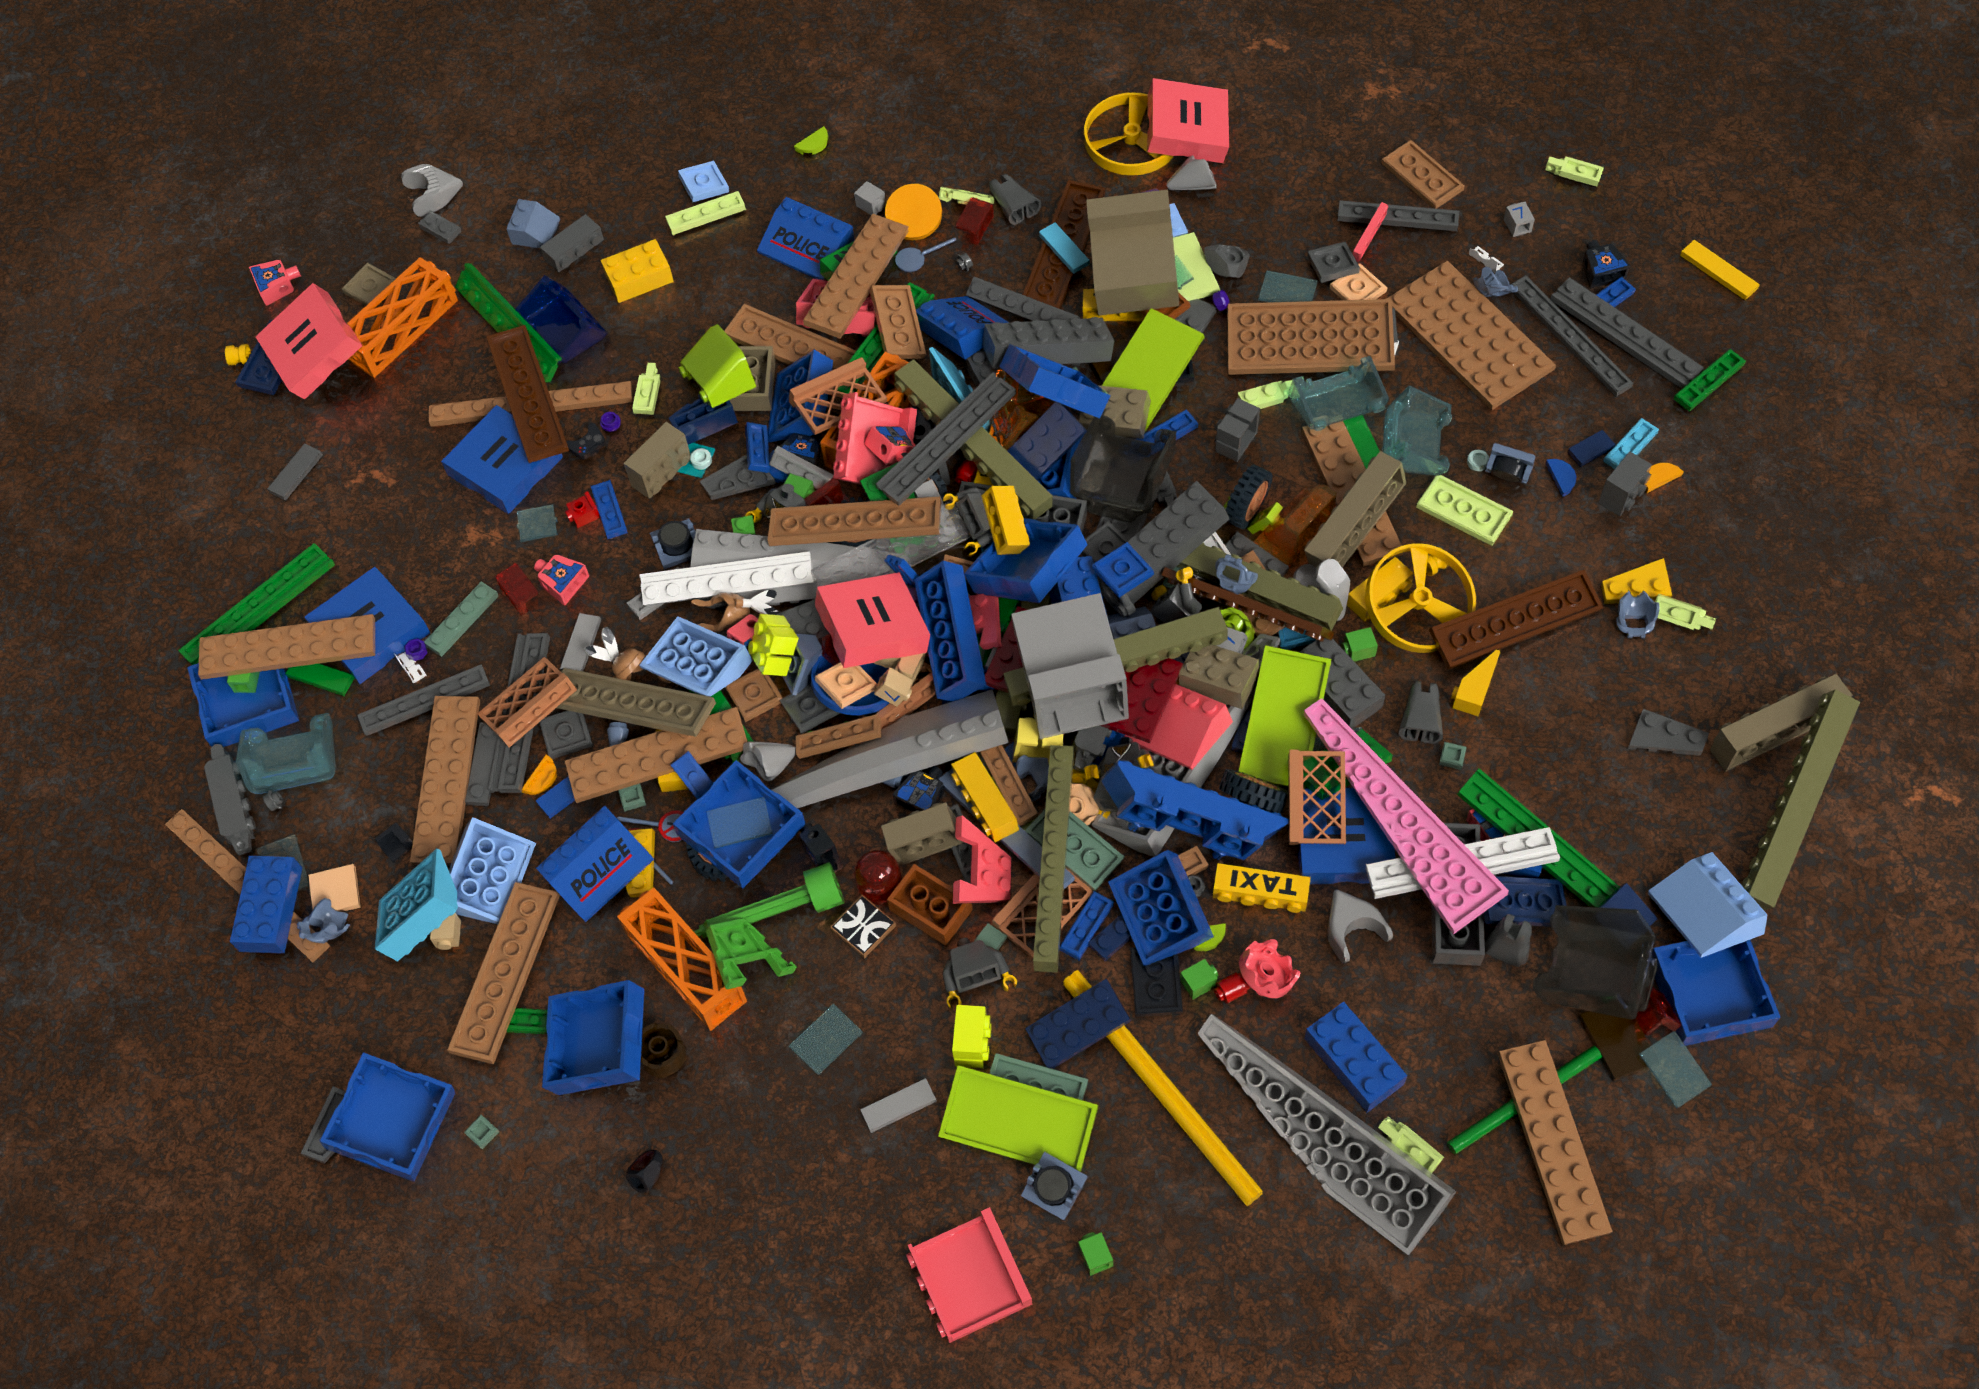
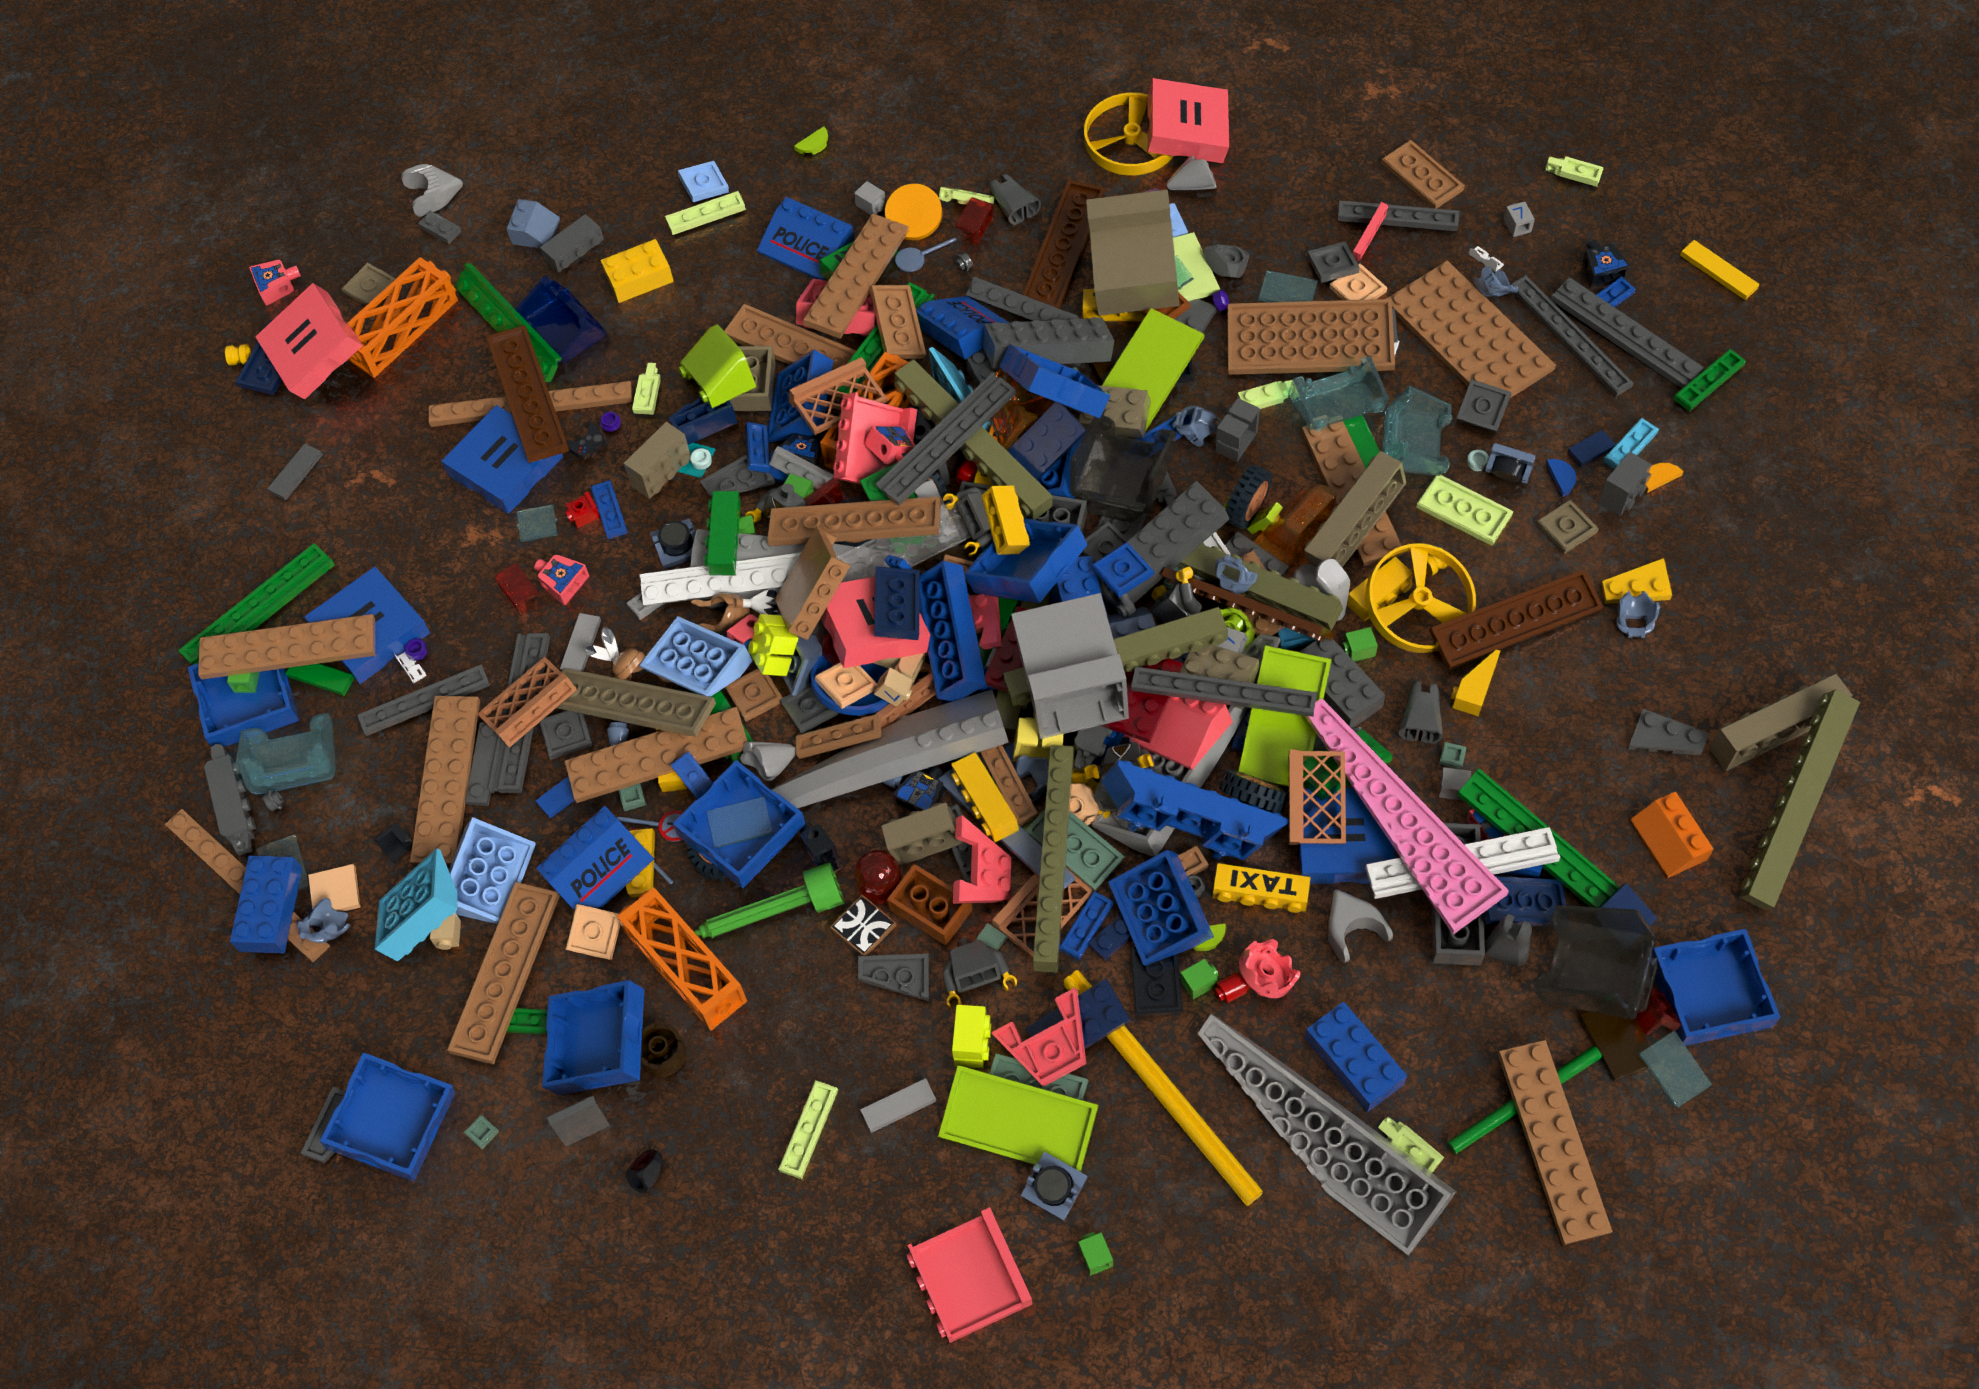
(461, 619): sand green plate -> none
(541, 778): light orange tile -> none
(578, 1121): none -> dark grey tile
(593, 932): none -> light nougat tile
(724, 533): none -> green brick
(740, 943): bright green wing -> none
(808, 1129): none -> yellowish green tile
(811, 584): none -> medium nougat panel
(825, 1039): clear light blue piece -> none
(896, 603): none -> dark blue plate
(897, 973): none -> dark grey wing
(1055, 1049): none -> coral wing
(1064, 248): medium azure tile -> none
(1200, 425): none -> sand blue helmet
(1224, 691): none -> dark grey plate
(1452, 781): none -> light grey brick
(1484, 406): none -> dark grey plate
(1567, 526): none -> dark tan tile
(1672, 835): none -> orange slope
(1683, 613): yellowish green hinge -> none
(1709, 906): light blue slope -> none

